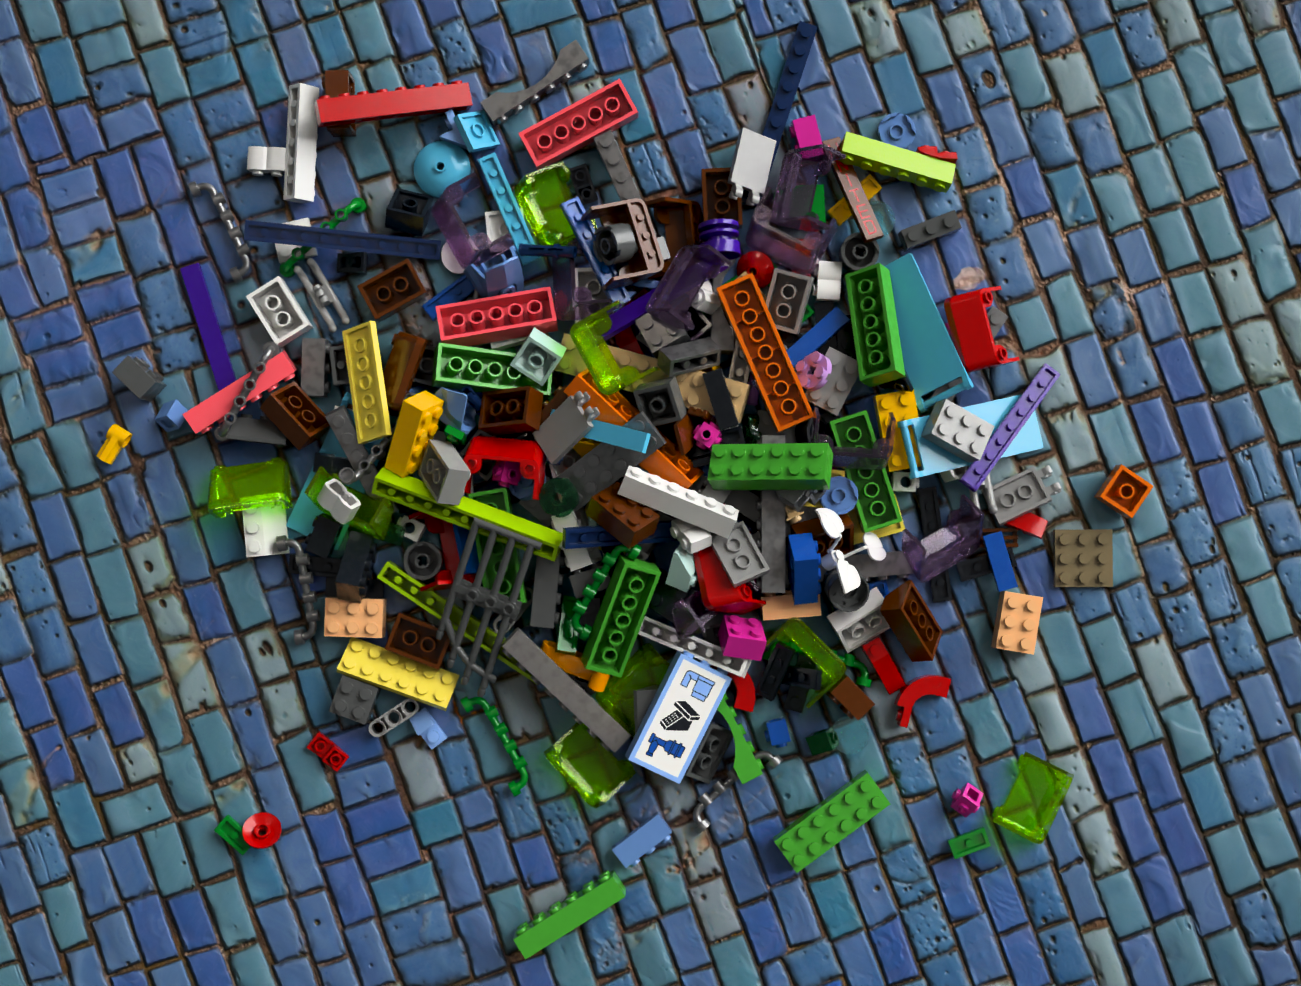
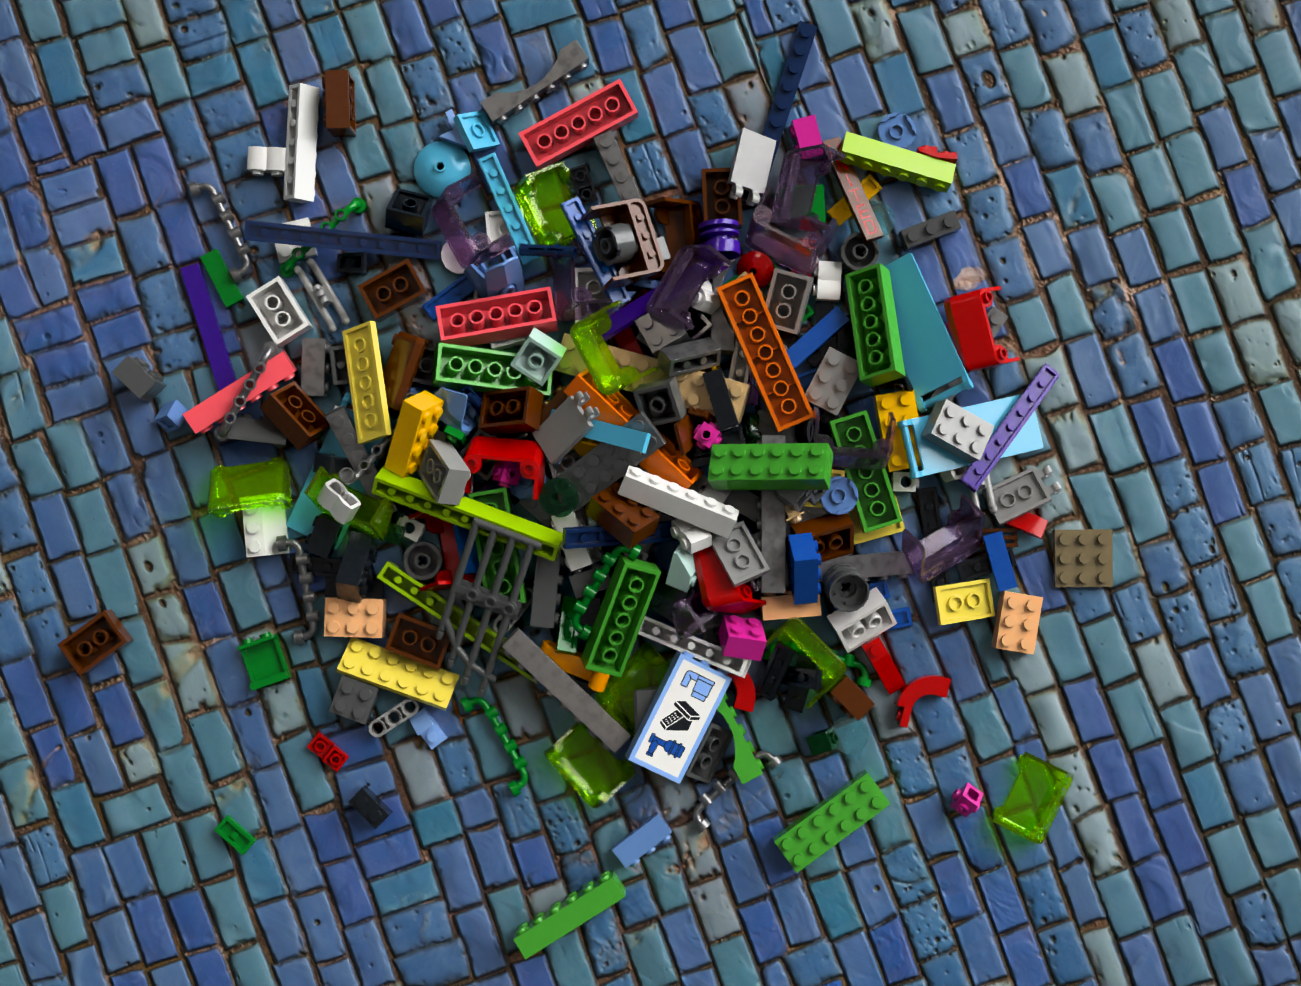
(95, 642): none -> reddish brown brick
(116, 440): yellow piece -> none
(222, 278): none -> green tile
(261, 823): red dish -> none
(264, 660): none -> green panel
(370, 806): none -> black brick
(392, 104): brick -> none
(777, 732): blue brick -> none
(806, 366): lavender plate -> none
(847, 573): white plant -> none
(912, 622): reddish brown slope -> none
(964, 601): none -> light yellow plate
(968, 842): green plate -> none
(1123, 491): orange brick -> none

